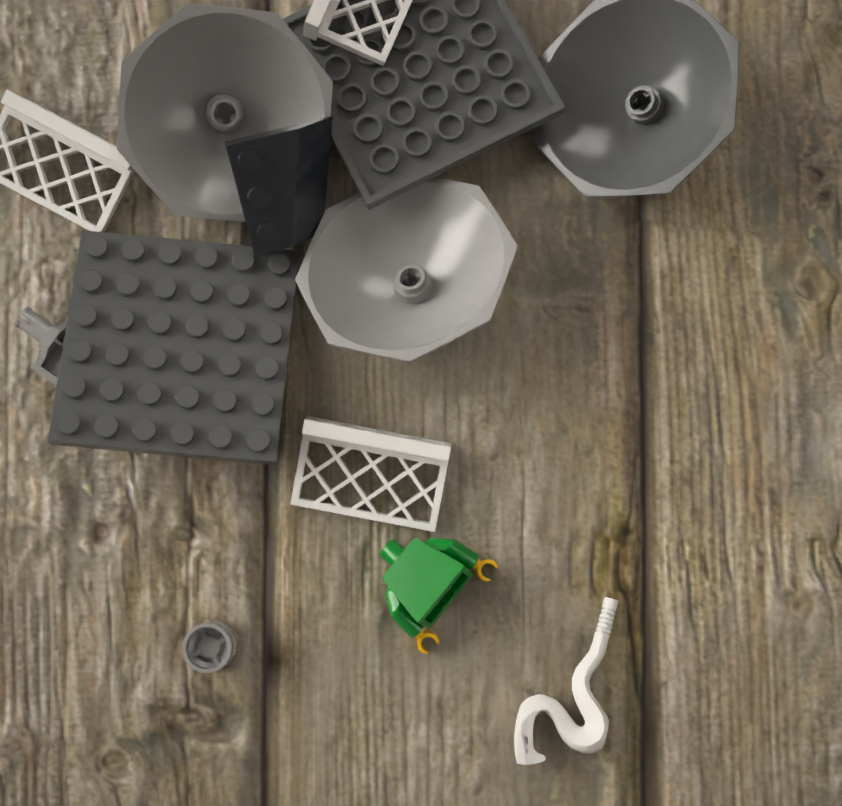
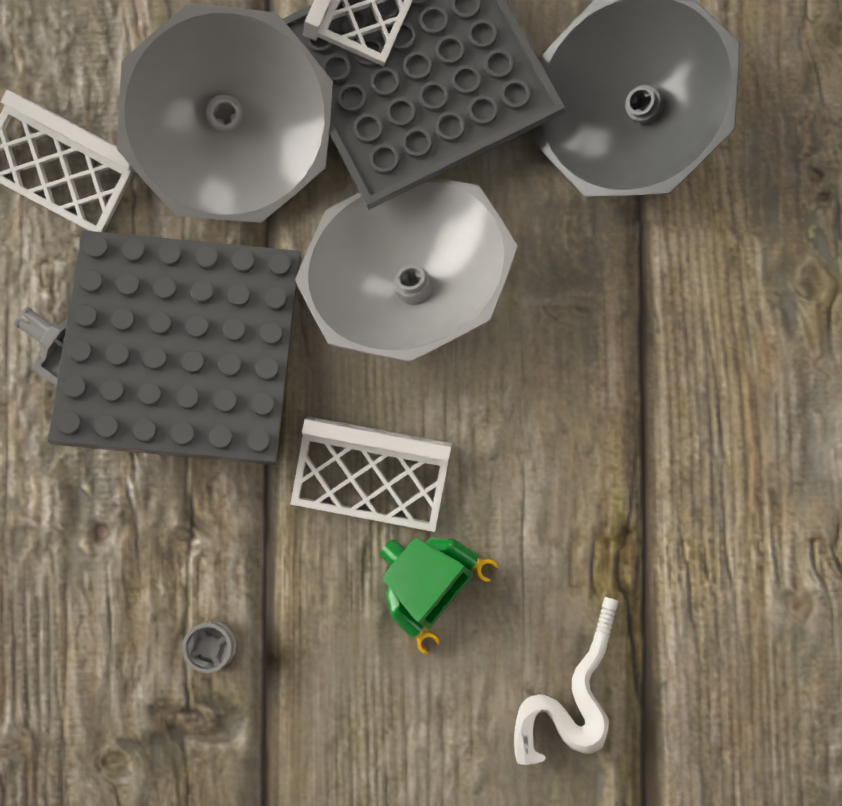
(282, 182): black wedge -> none

